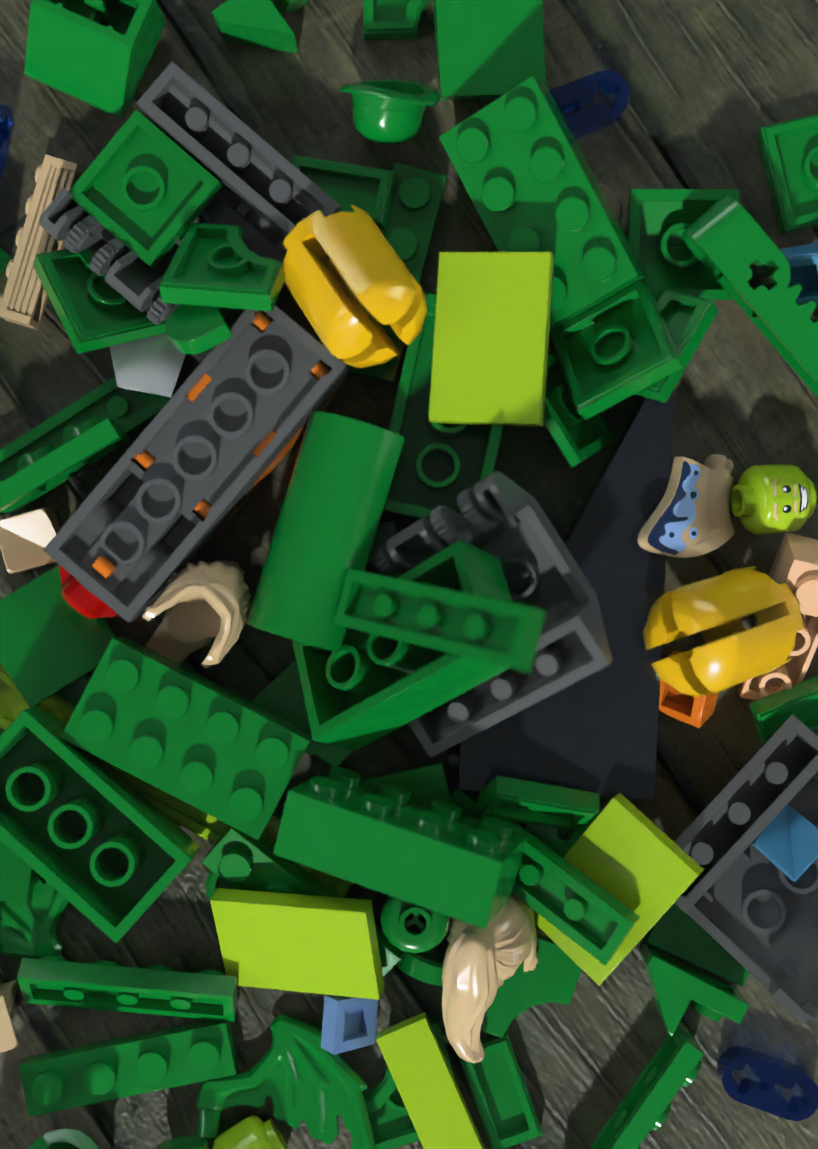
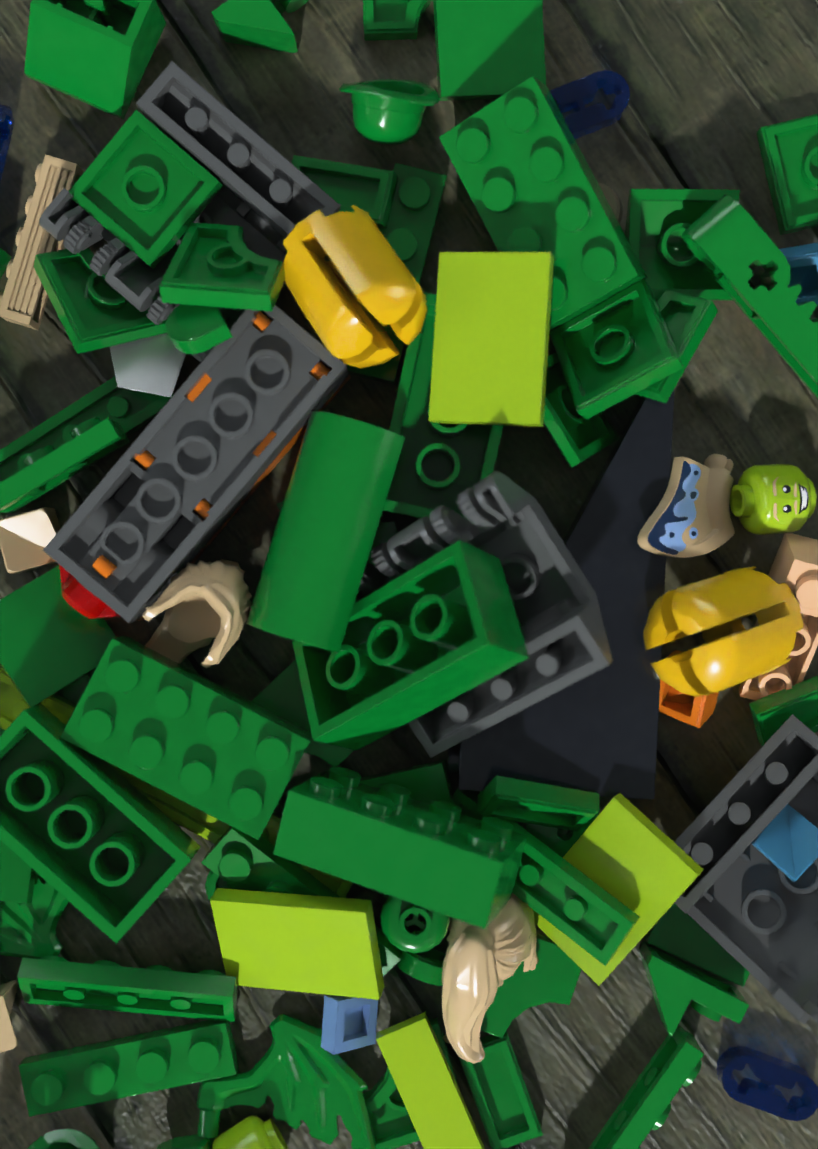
(441, 619): green plate -> none

